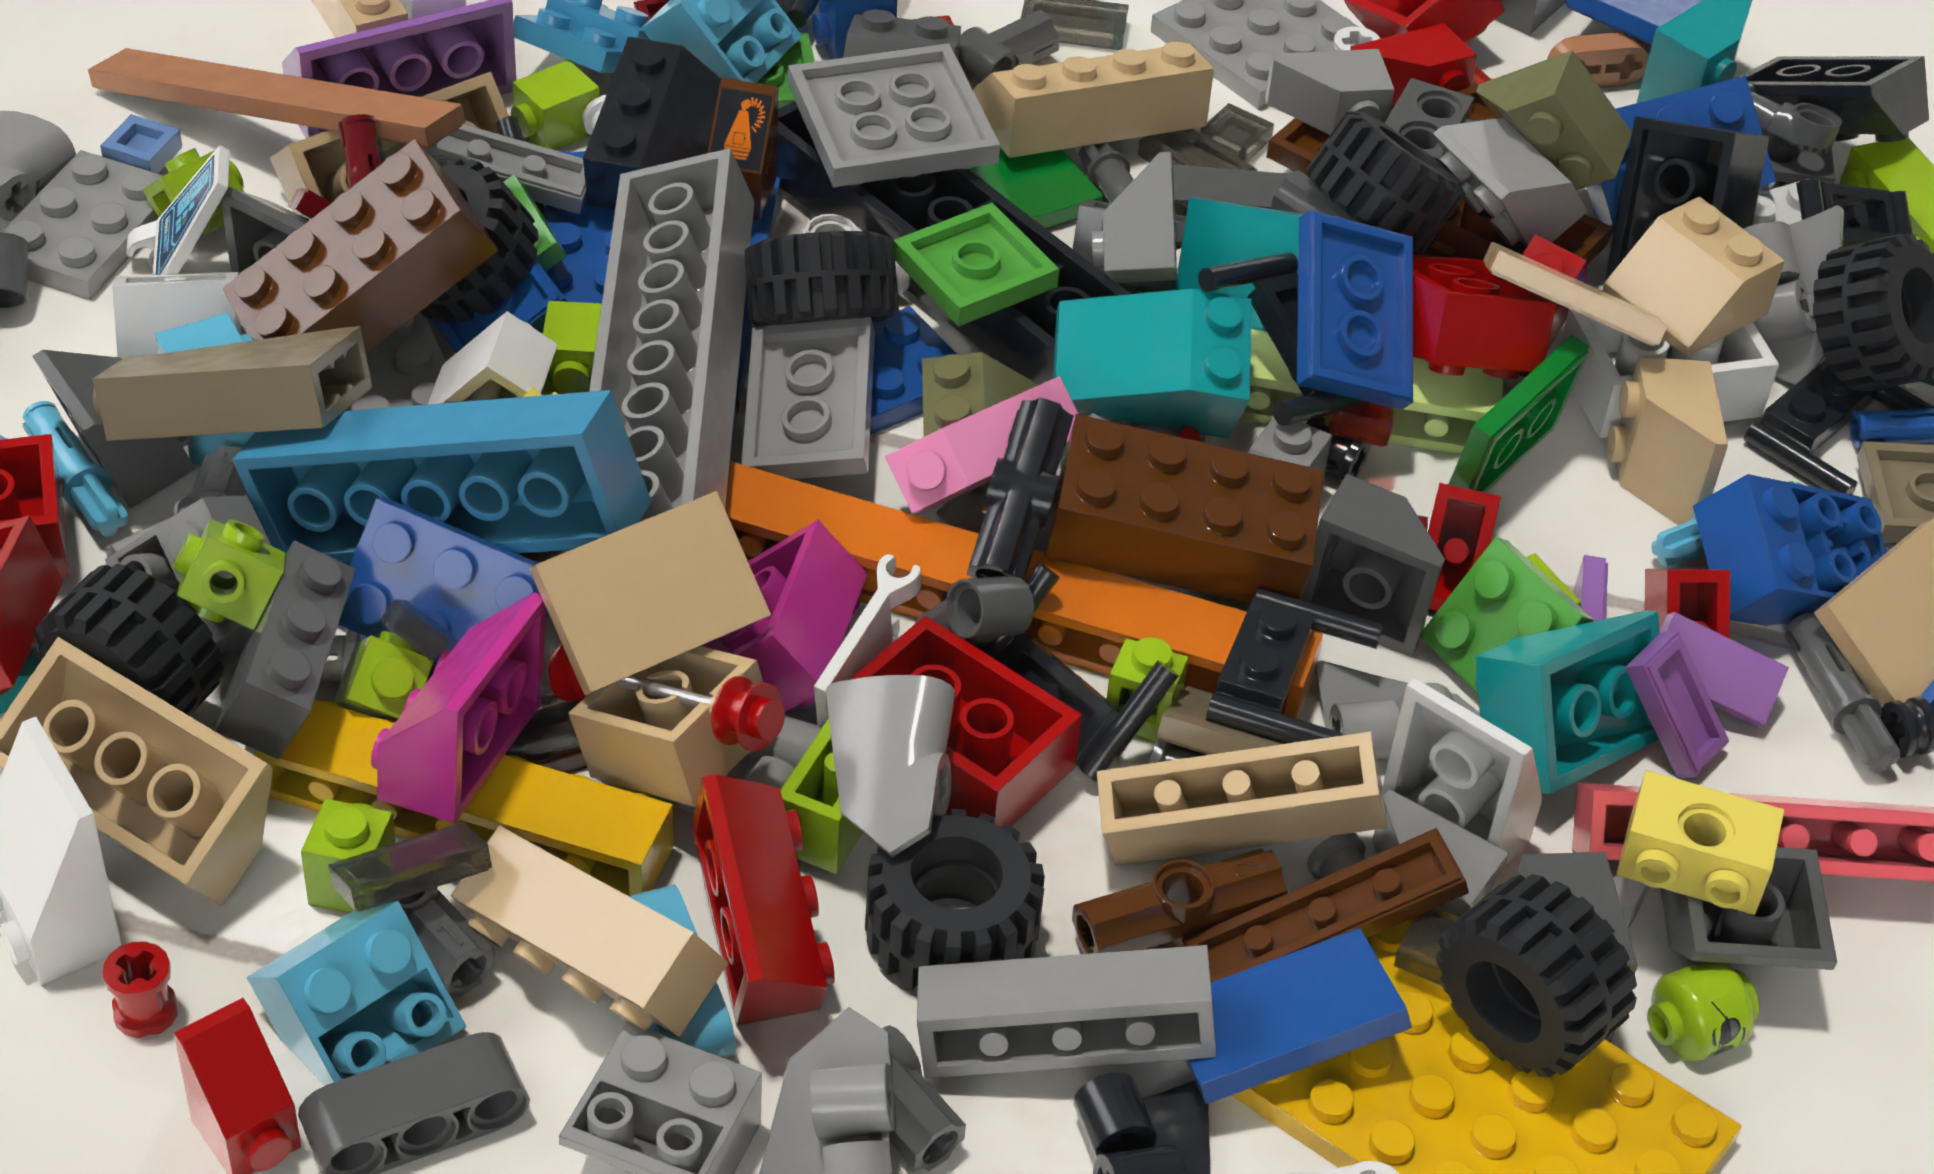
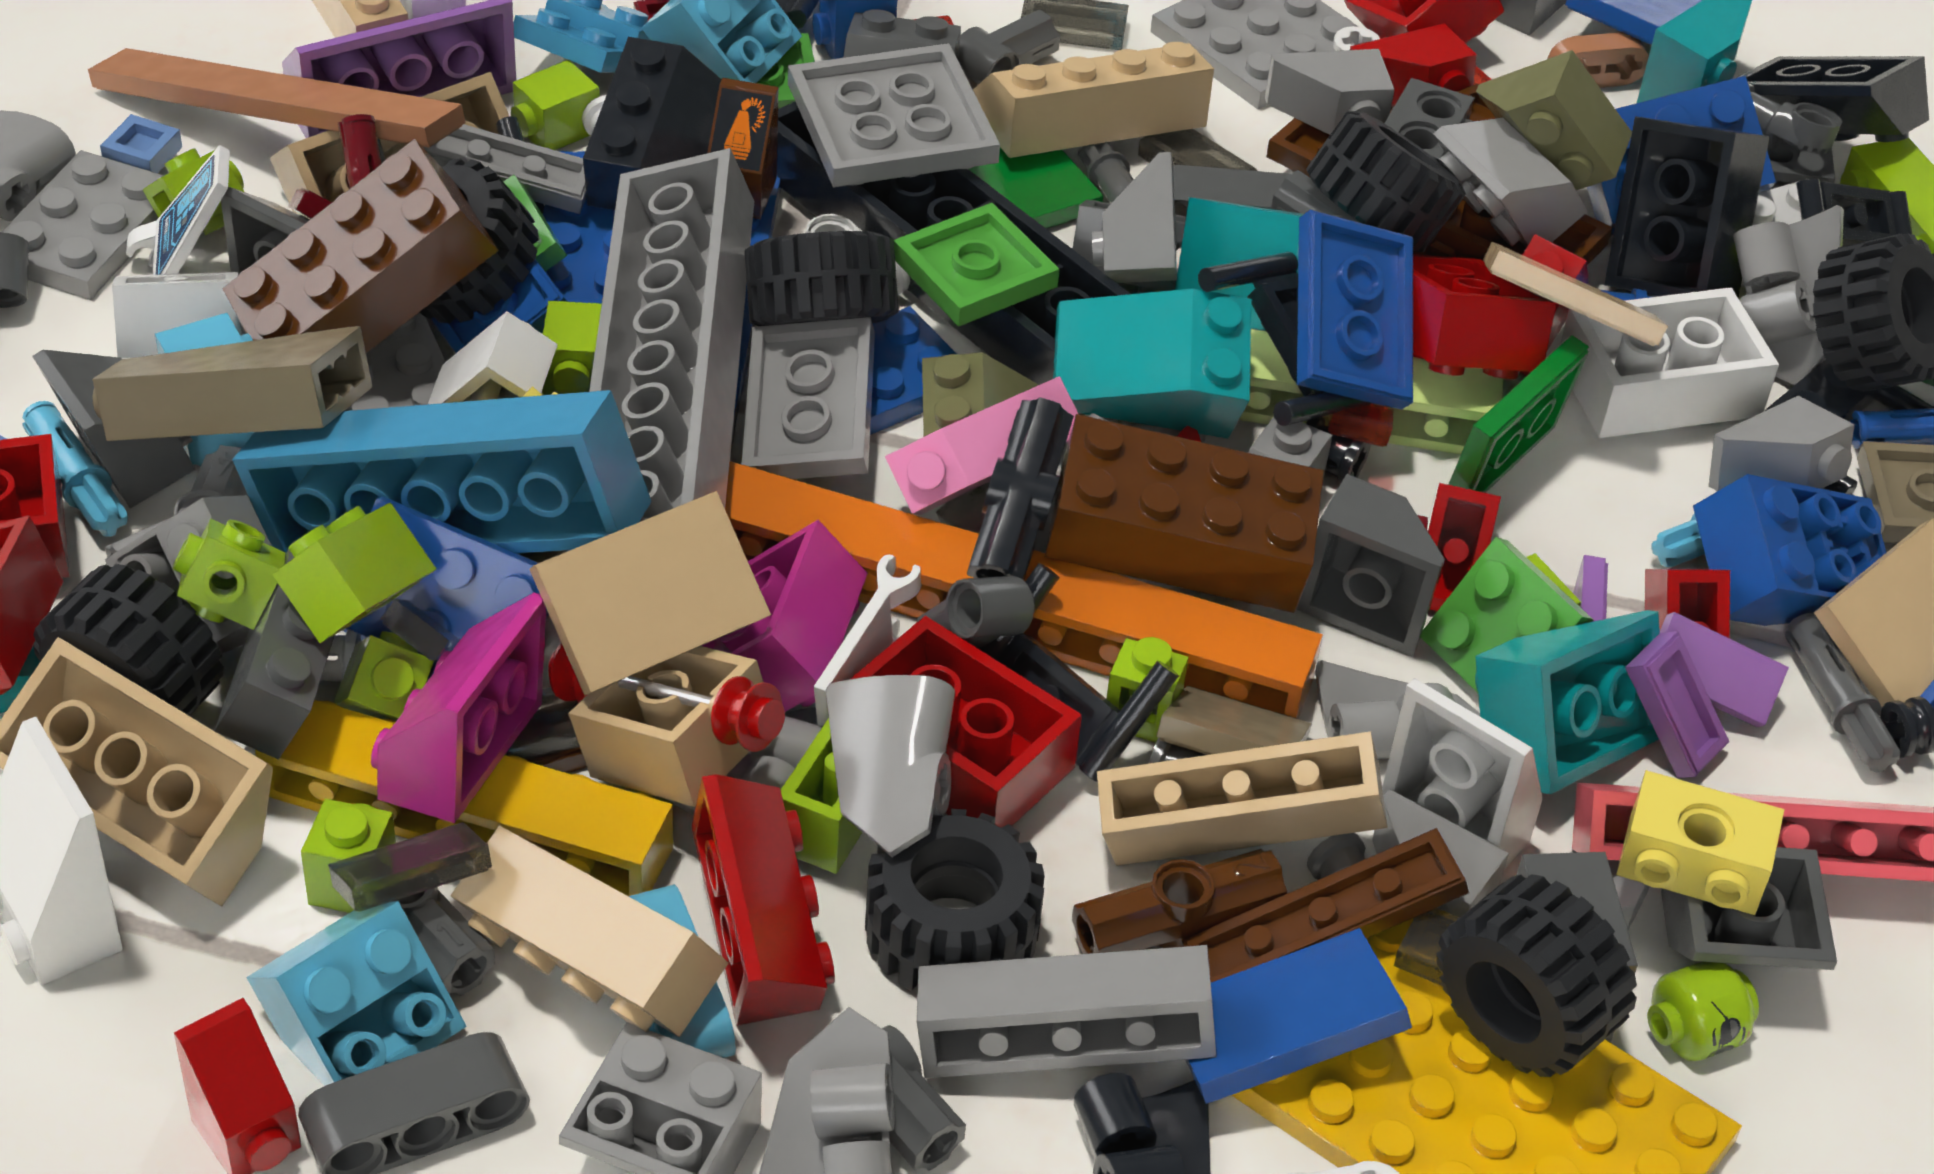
(139, 980): red bush -> none
(352, 569): none -> lime brick
(1238, 131): clear smoke tile -> none
(1267, 659): black plate -> none
(1669, 435): tan slope -> none
(1698, 276): tan slope -> none
(1785, 443): none -> light grey slope

